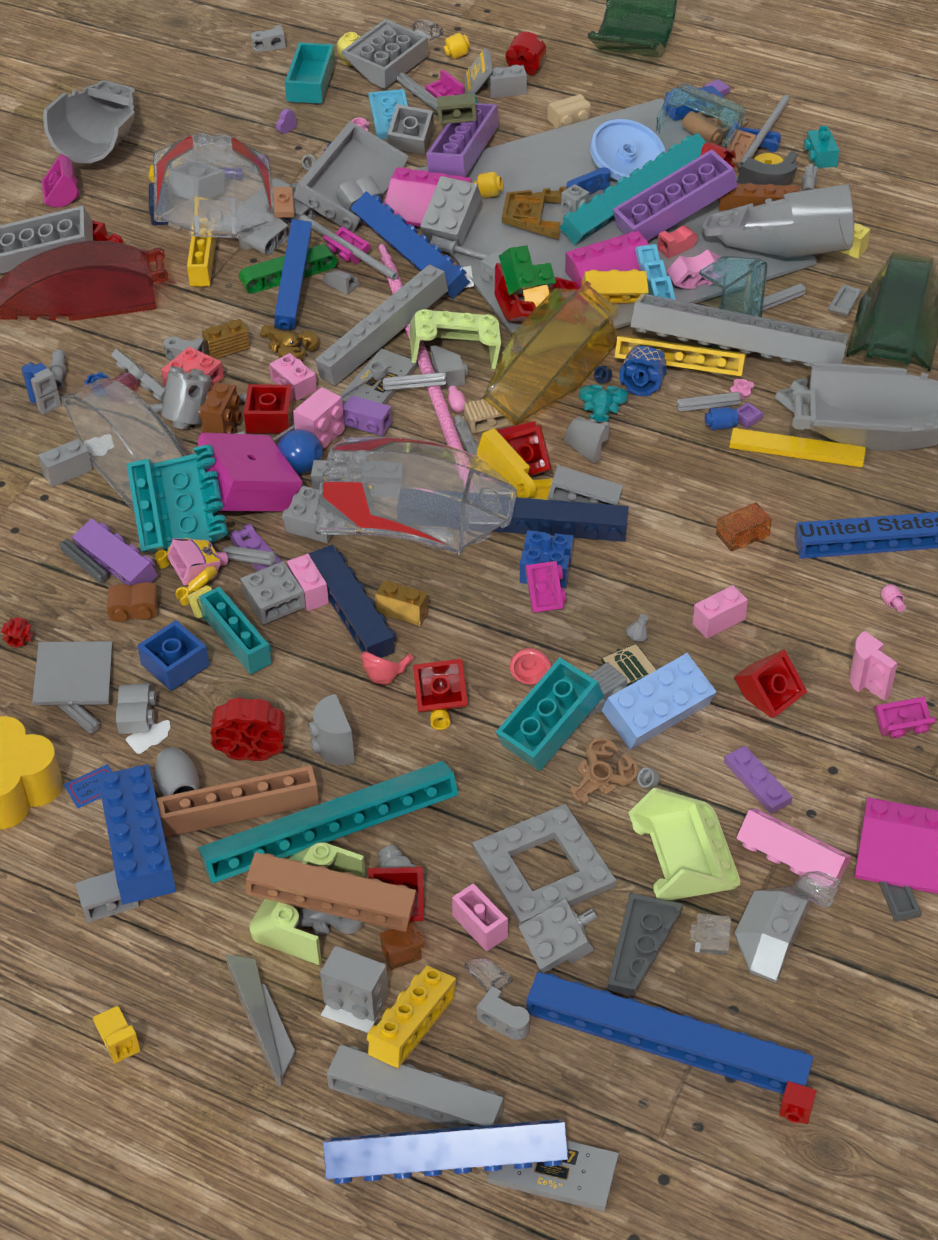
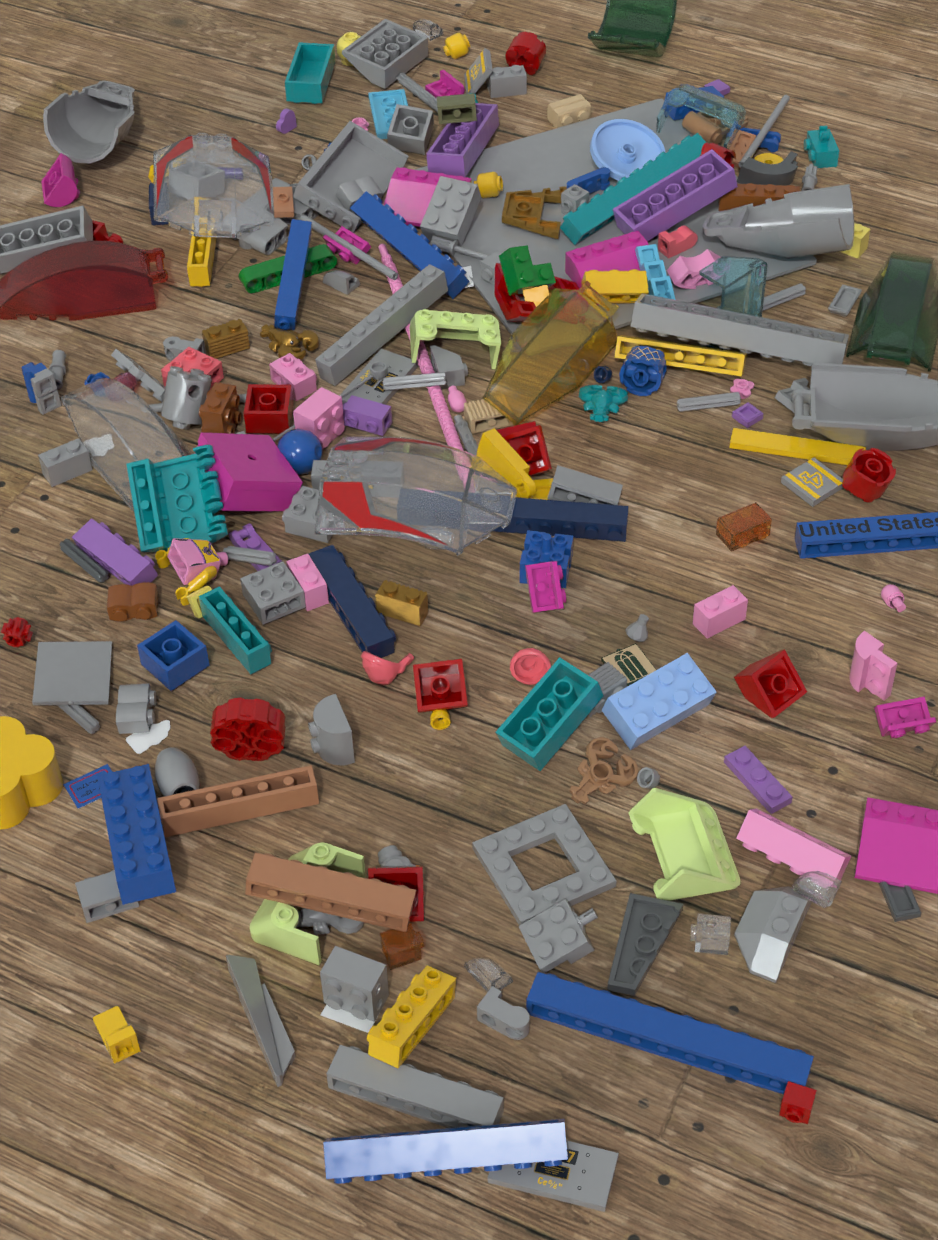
(268, 39): light grey leg -> none
(329, 820): teal brick -> none
(480, 917): bright pink brick -> none
(587, 437): light grey slope -> none
(721, 418): blue brick -> none
(812, 481): none -> light grey tile
(868, 474): none -> red brick

